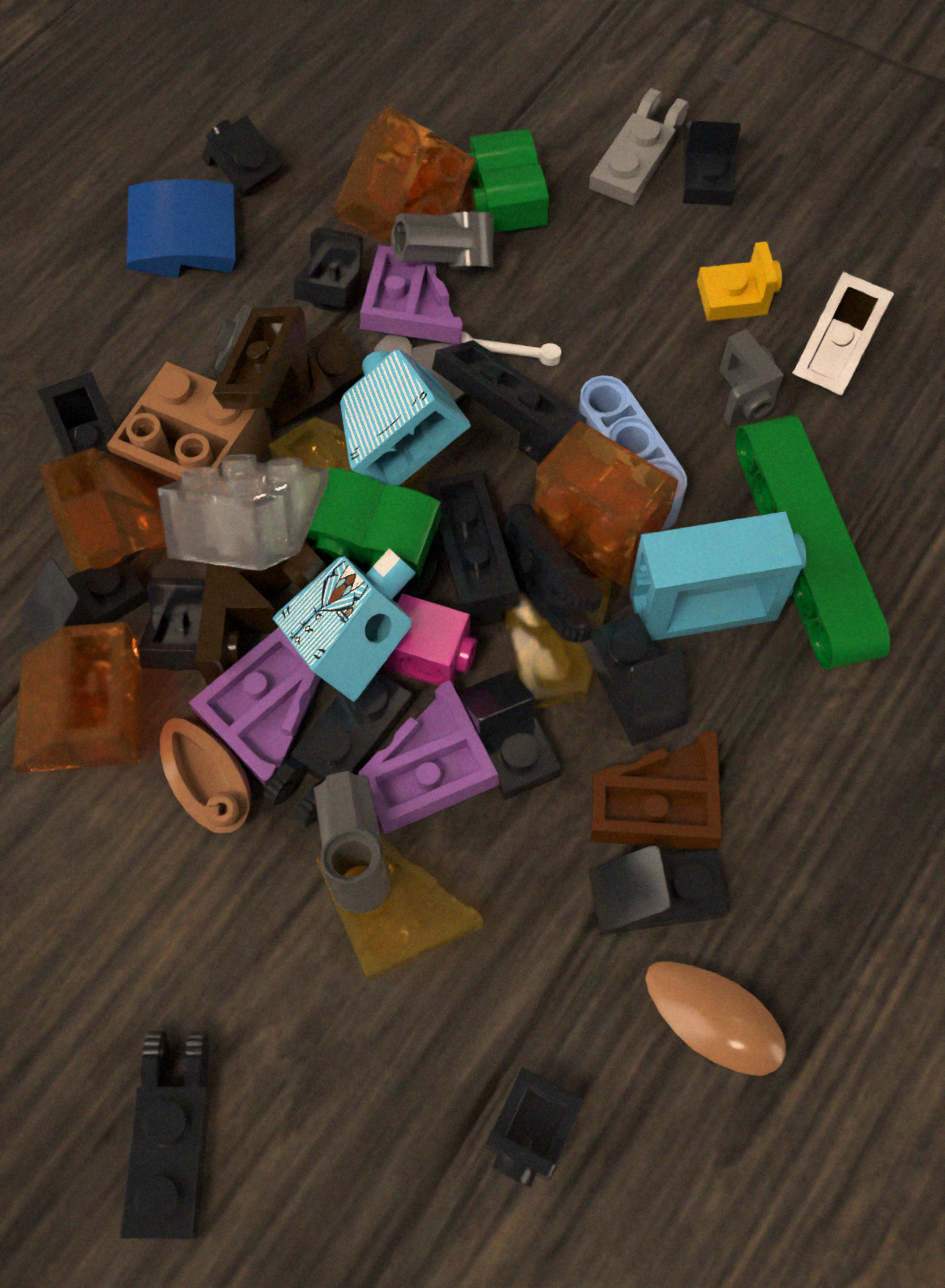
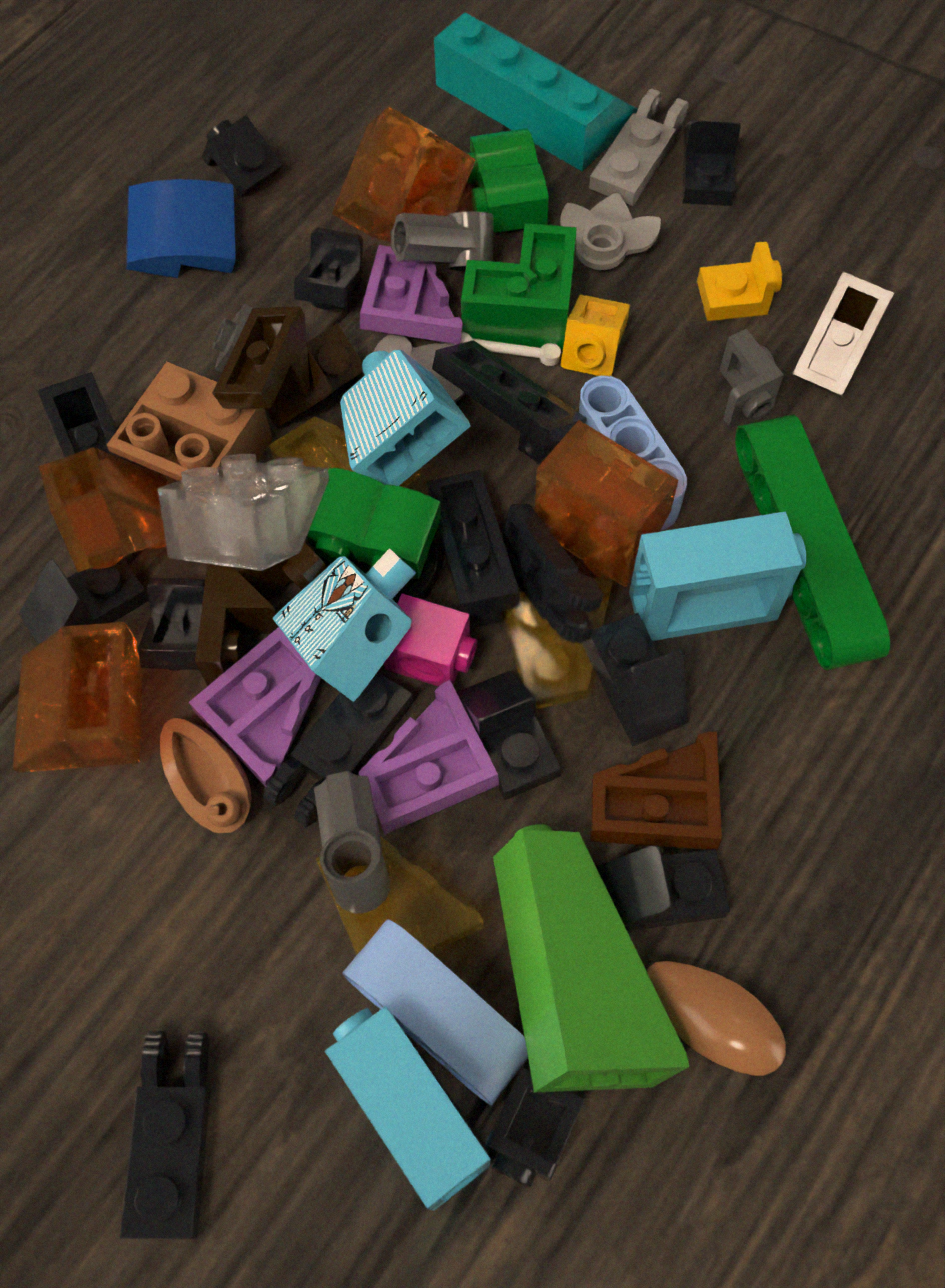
(407, 1106): none -> medium azure window
(438, 1011): none -> light blue beam
(523, 300): none -> green panel
(528, 91): none -> teal slope
(576, 973): none -> bright green slope
(594, 335): none -> yellow bracket
(609, 232): none -> light grey plate

